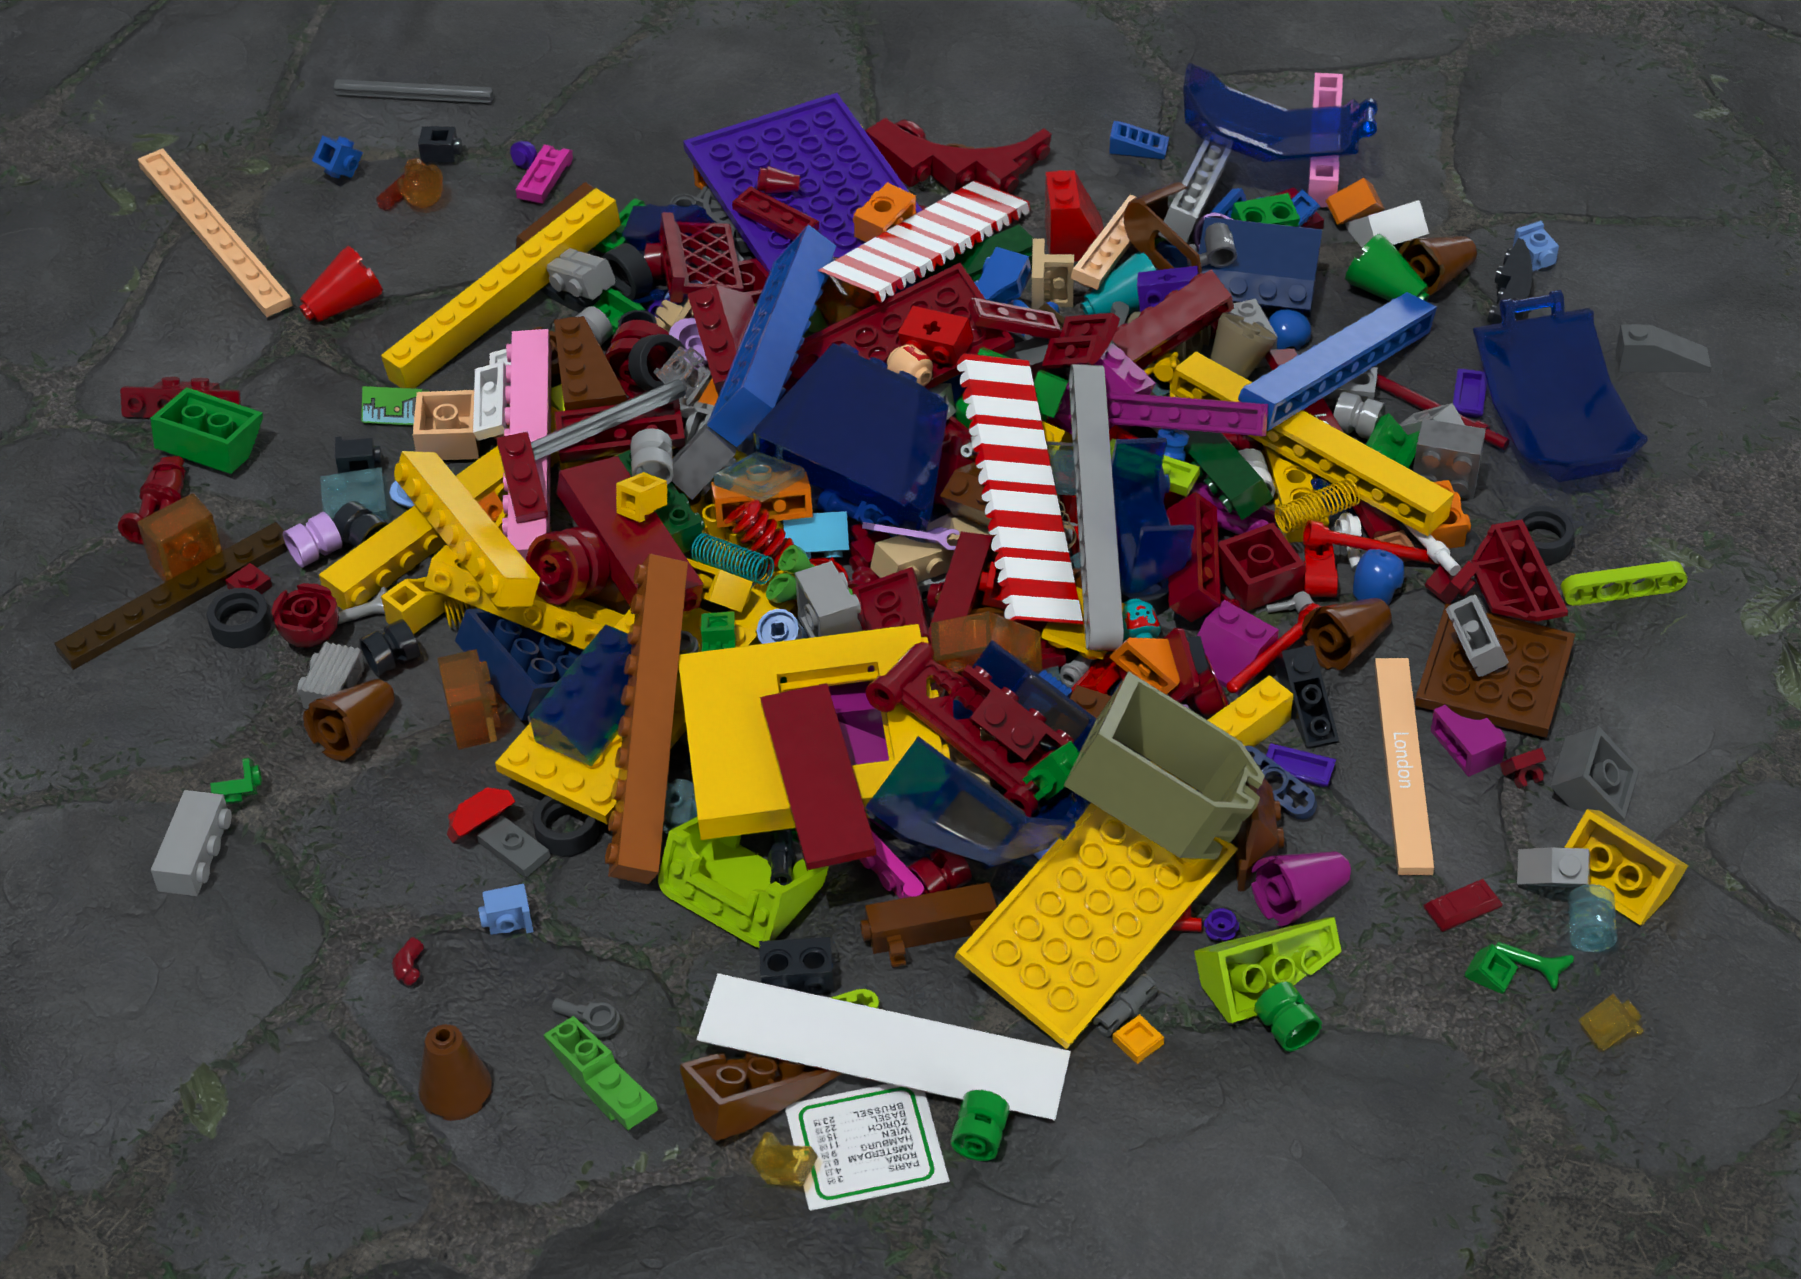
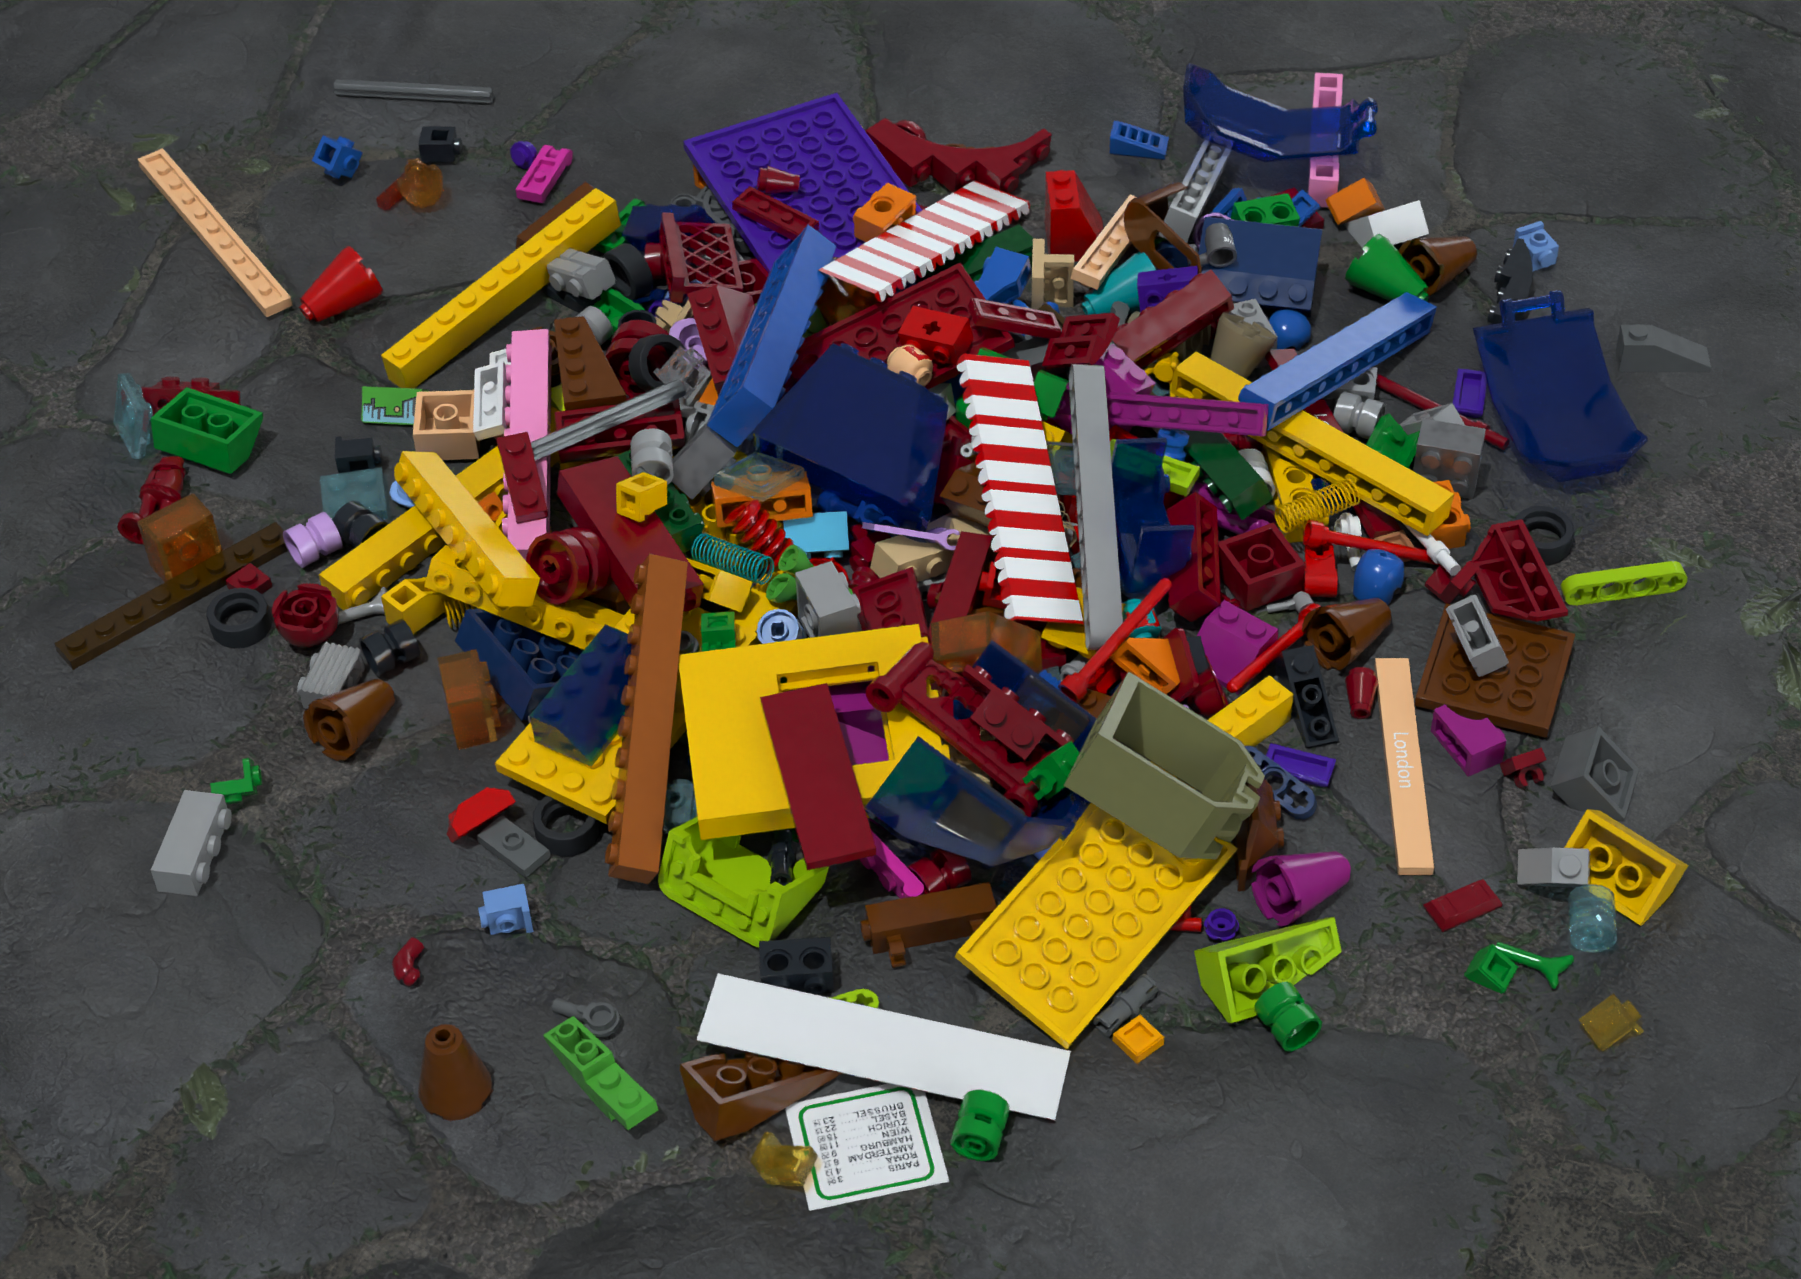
(132, 415): none -> clear light blue plate
(1076, 685): none -> red piece
(1361, 690): none -> dark red cone

